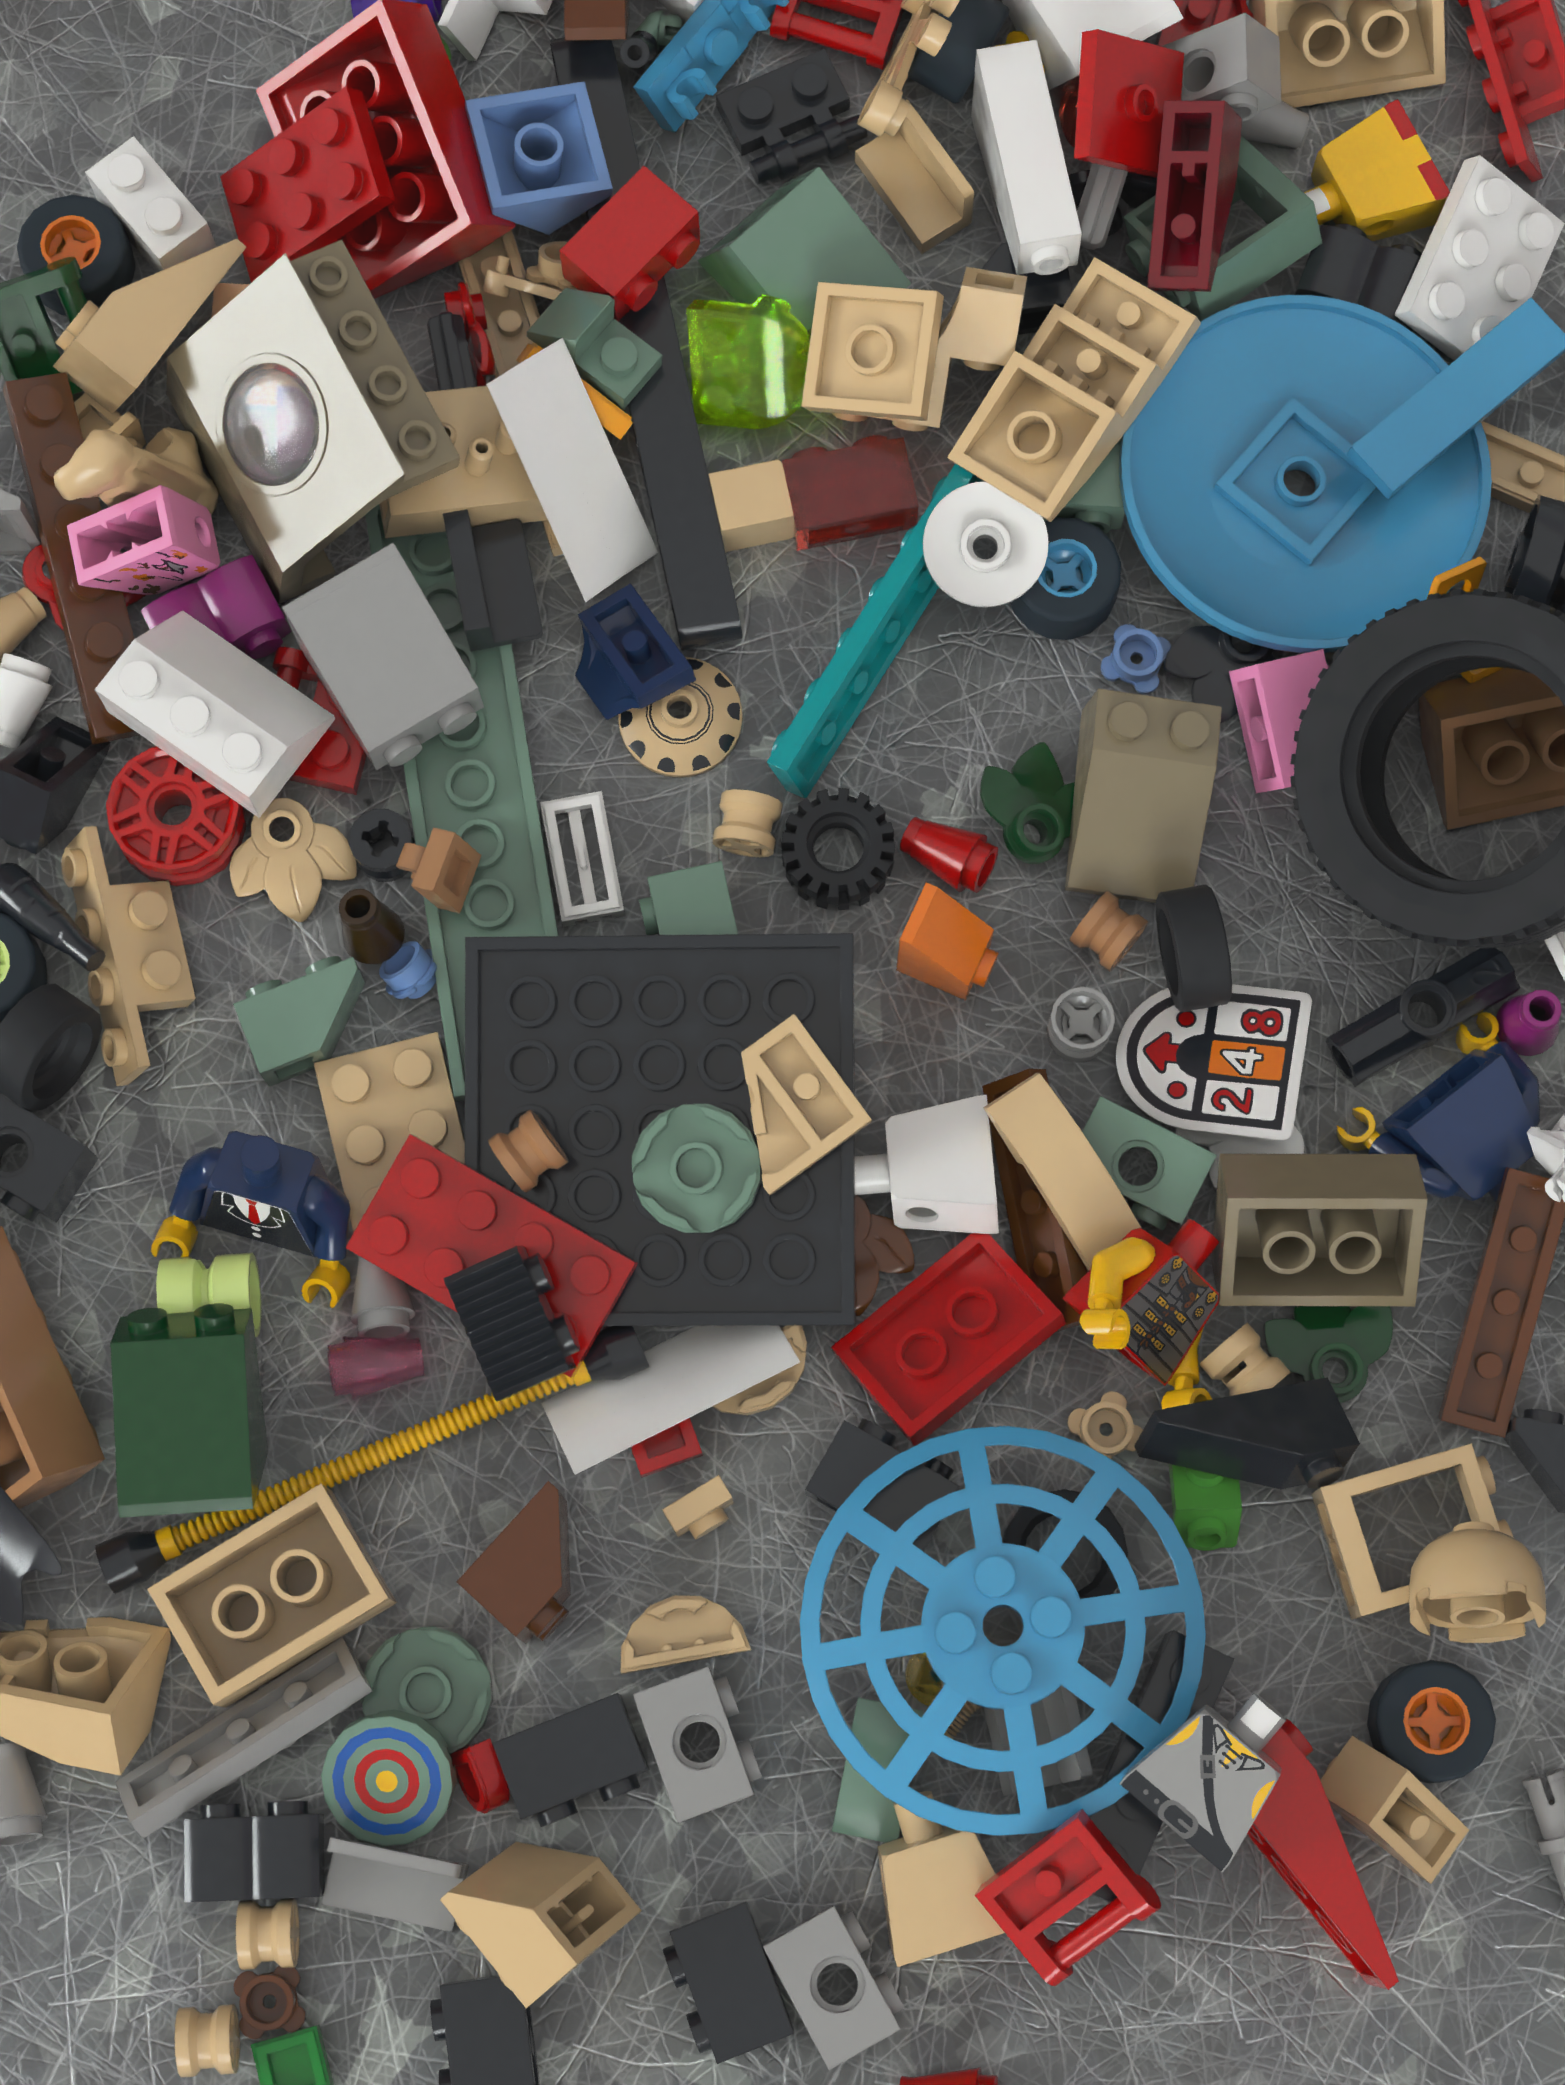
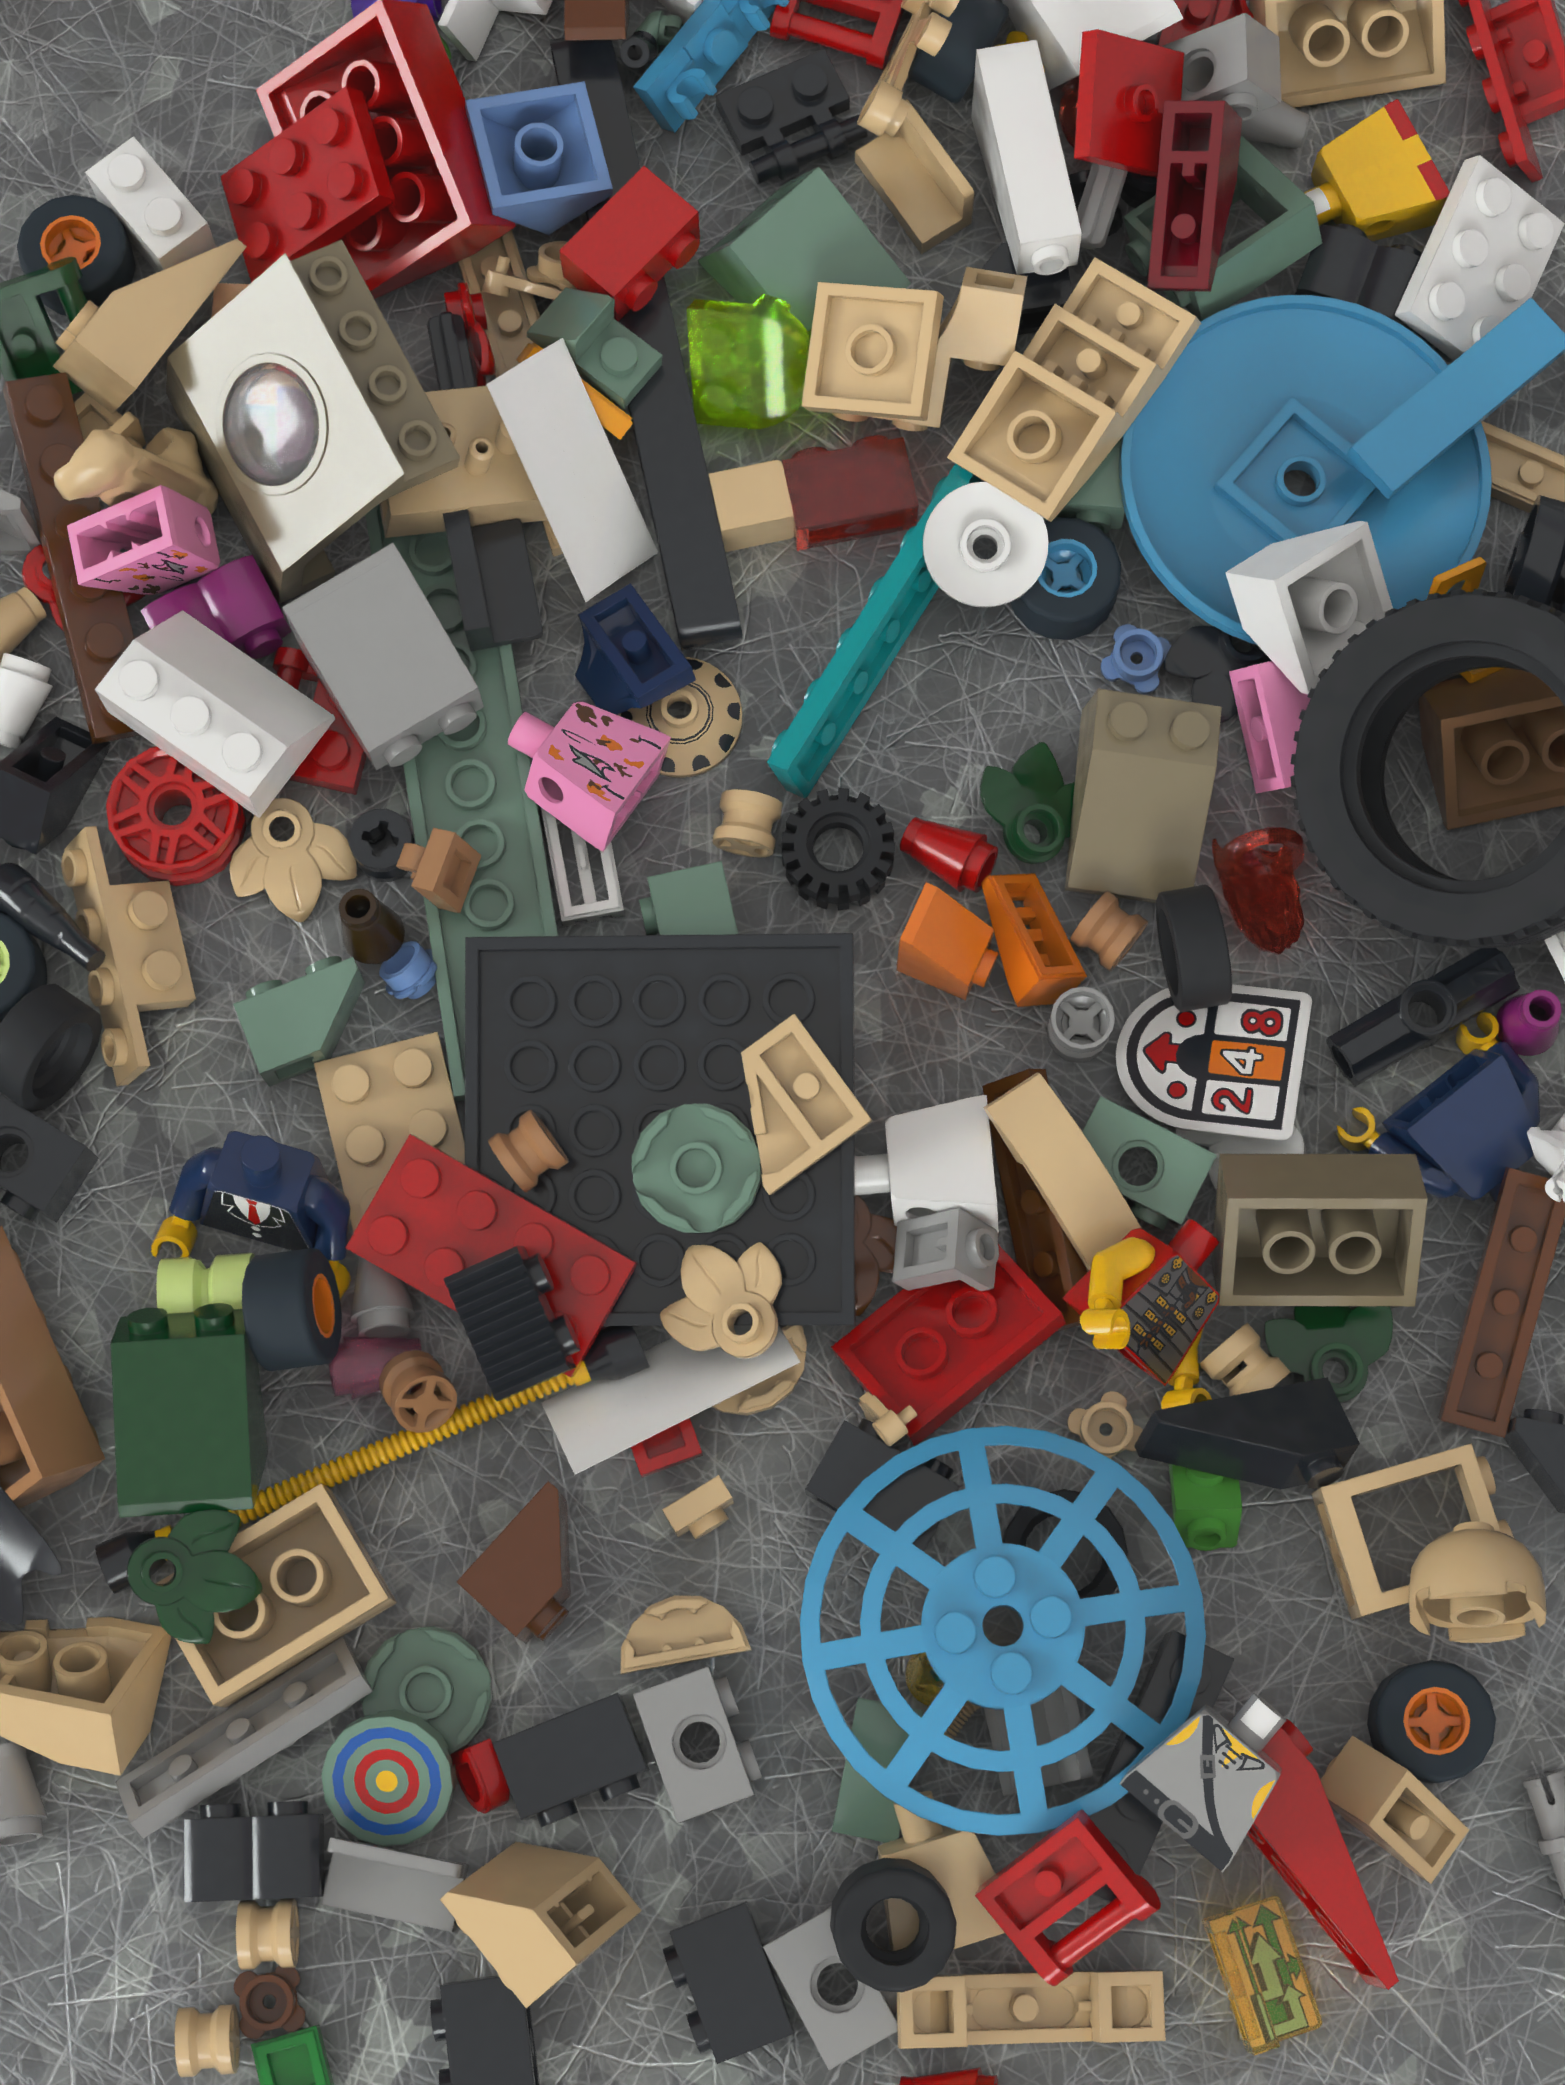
(204, 1574): none -> dark green plate
(291, 1309): none -> black wheel
(429, 1402): none -> medium nougat wheel
(589, 768): none -> bright pink torso
(719, 1293): none -> tan plate
(886, 1422): none -> tan piece
(905, 1967): none -> black tyre
(944, 1250): none -> light grey bracket
(1026, 2009): none -> tan slope
(1037, 959): none -> orange slope
(1262, 1974): none -> clear yellow panel
(1263, 886): none -> clear red piece
(1310, 597): none -> white slope

